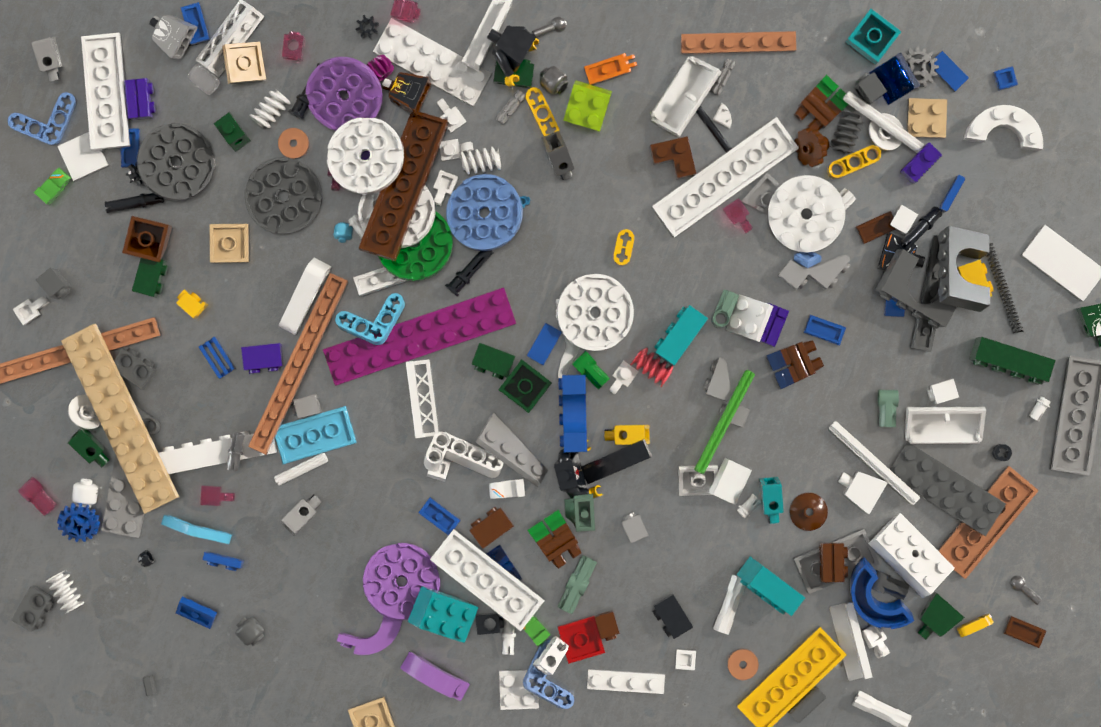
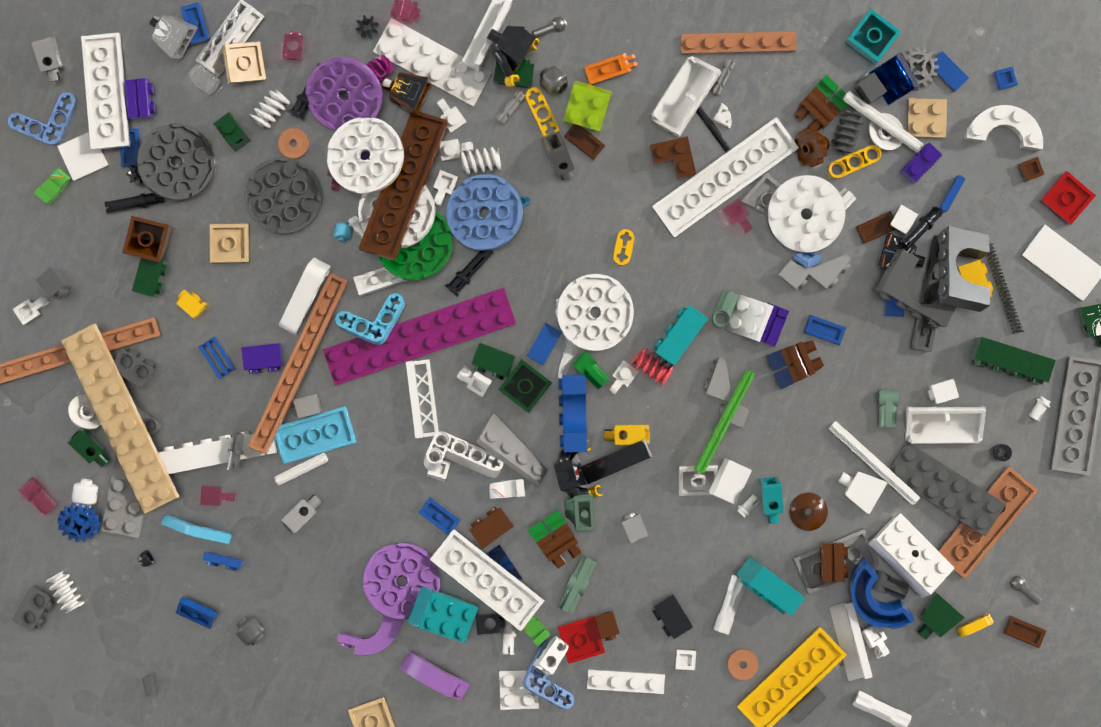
(476, 381): none -> white plate
(584, 141): none -> reddish brown tile
(1031, 169): none -> reddish brown plate
(1068, 197): none -> red plate

